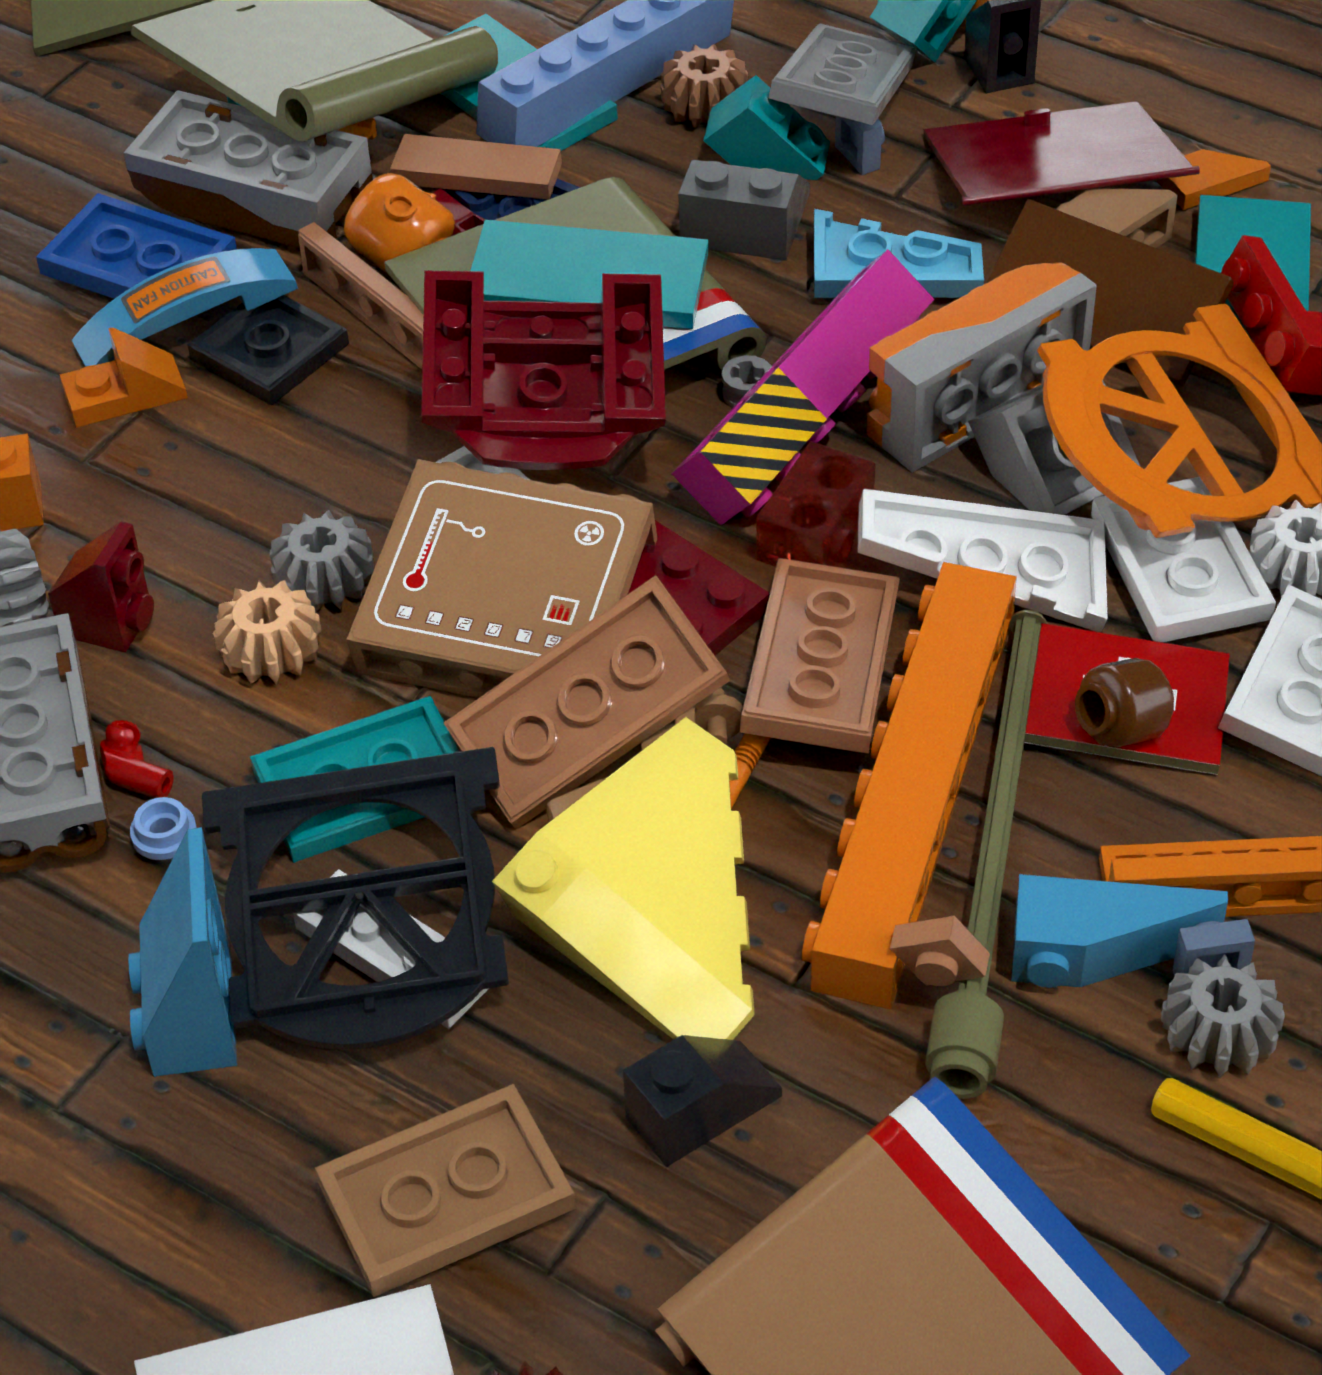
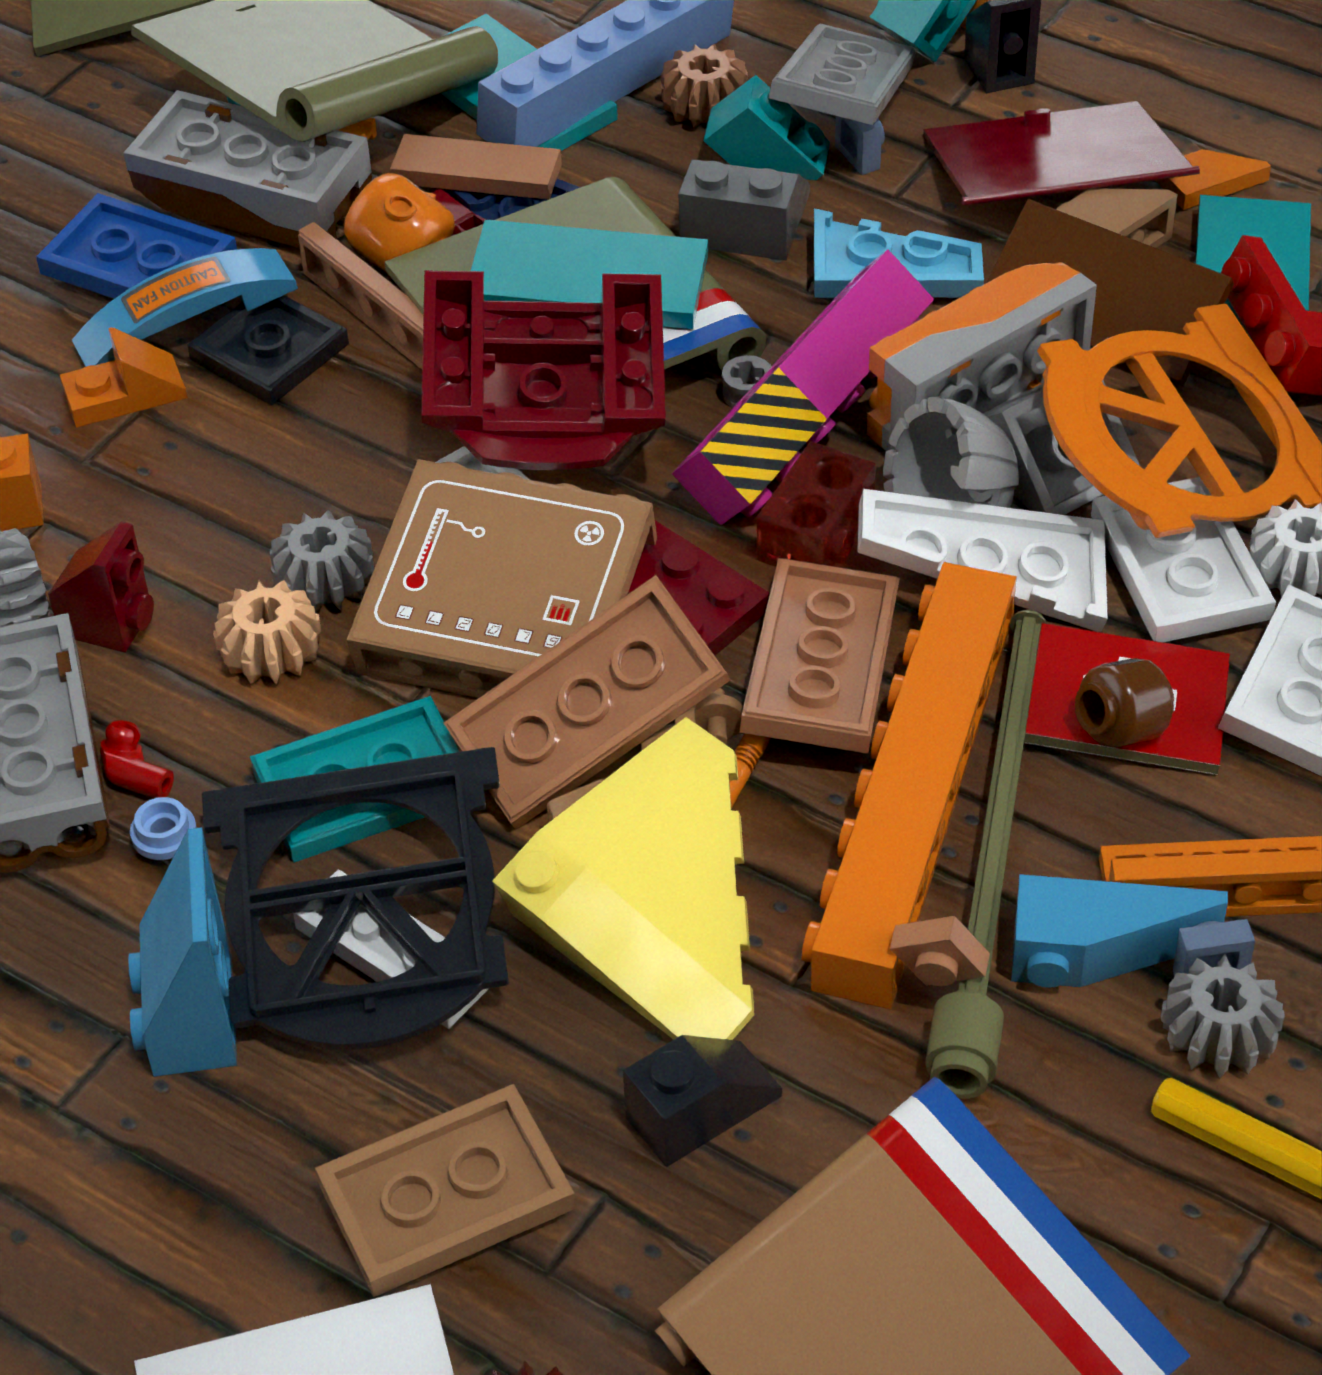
(950, 455): none -> light grey hair

